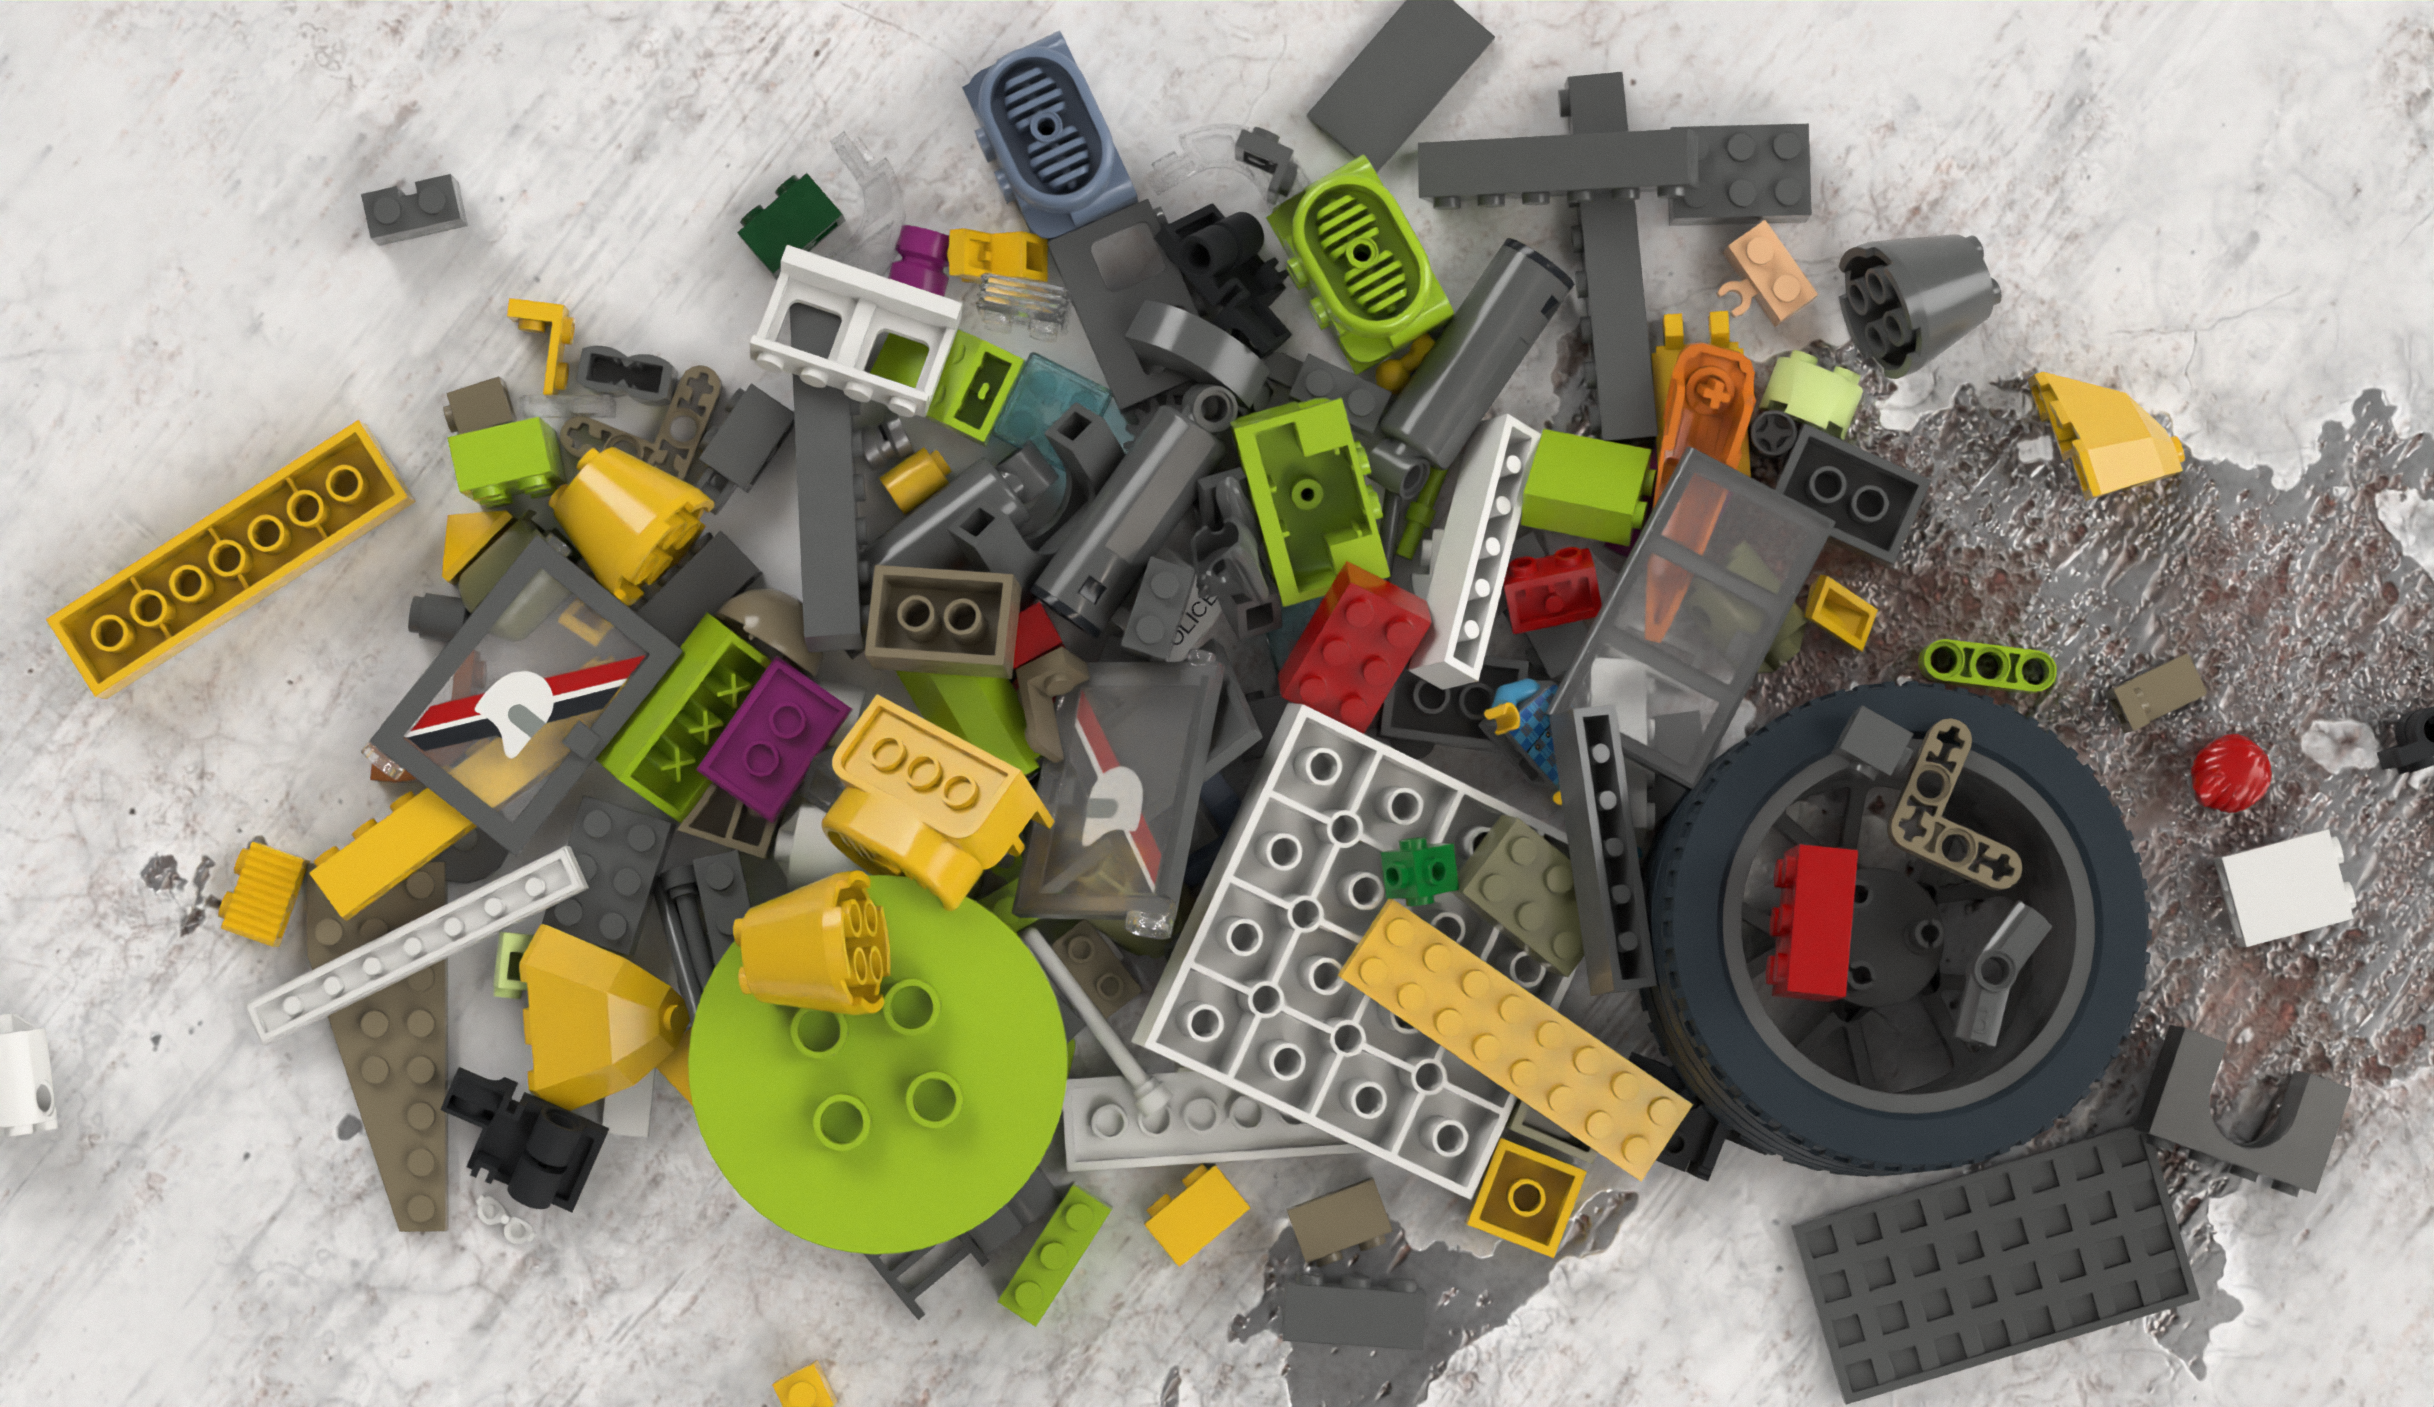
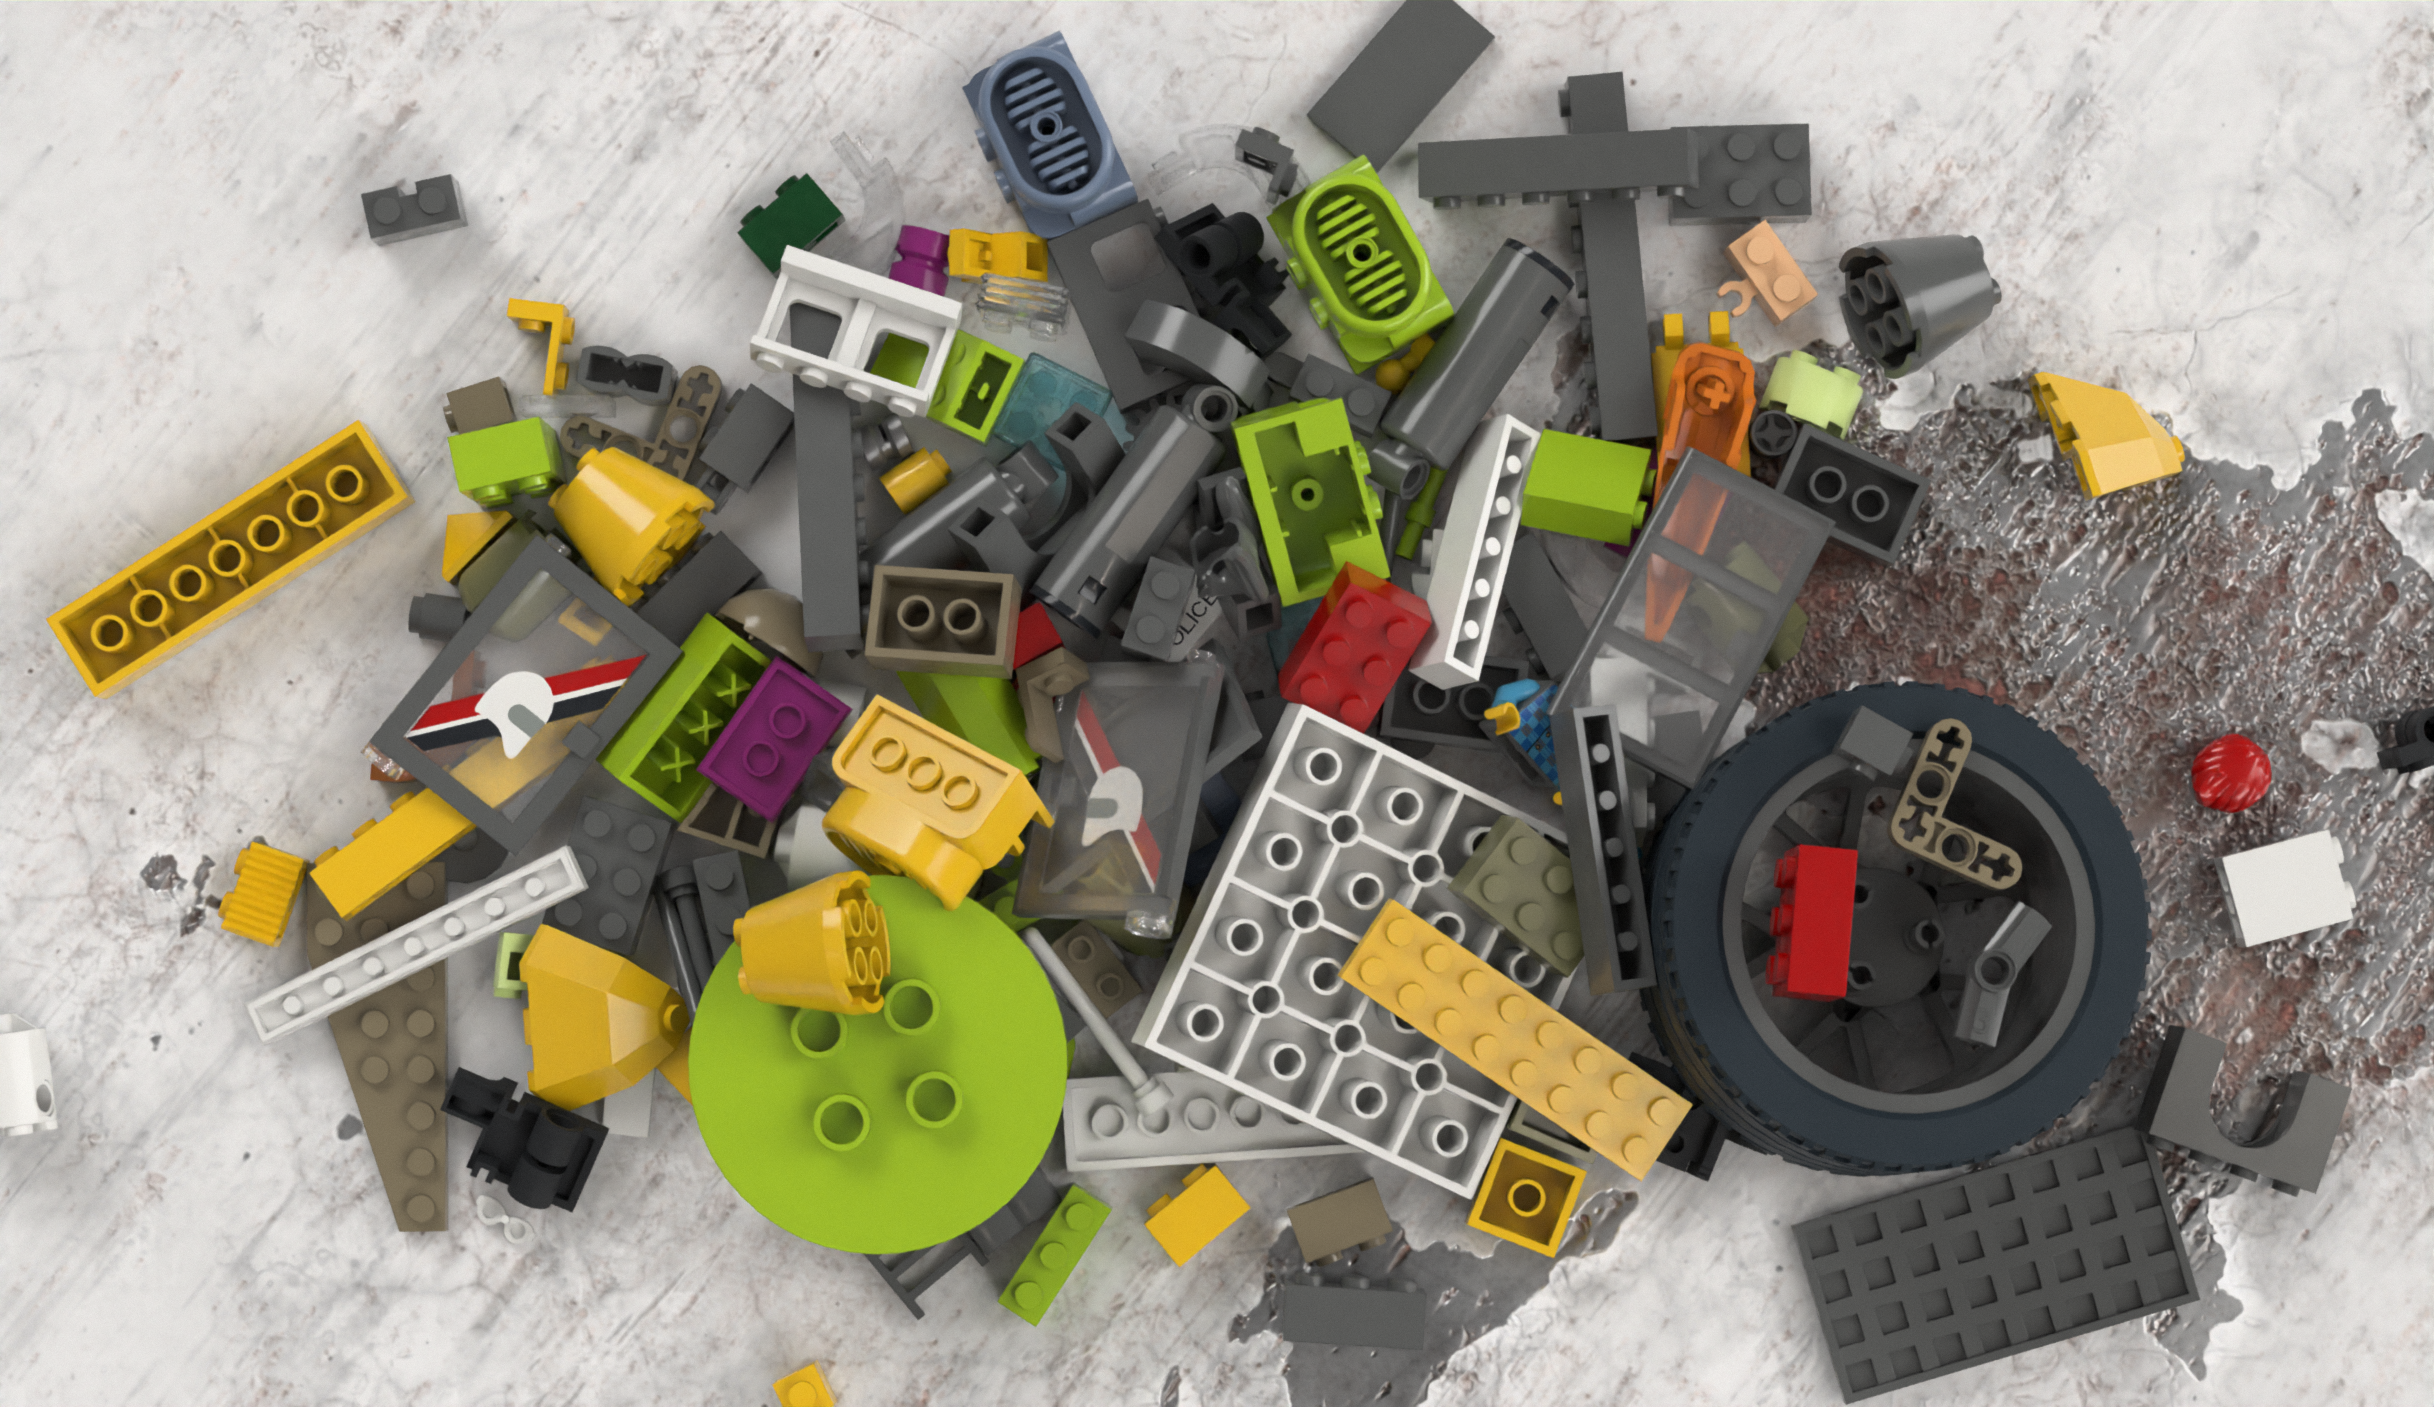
(1409, 871): green brick -> none
(1551, 589): red bracket -> none
(1840, 612): yellow slope -> none
(2009, 661): lime beam -> none
(2155, 693): dark tan bracket -> none

